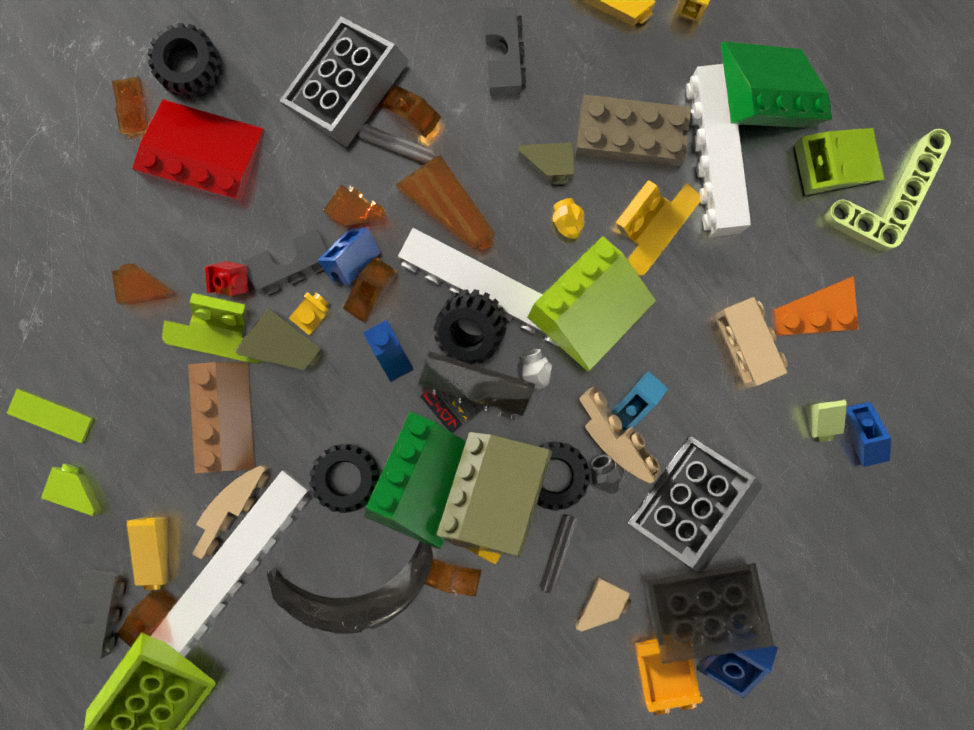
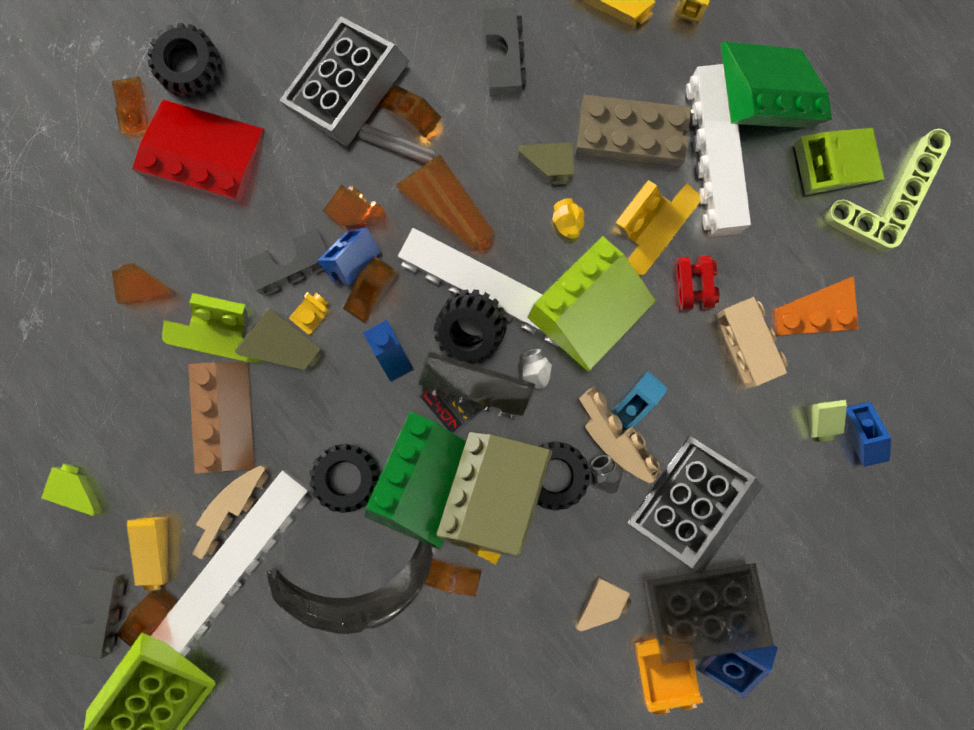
(50, 416): lime tile -> none
(226, 278): red brick -> none
(558, 554): light grey axle -> none
(706, 270): none -> red brick

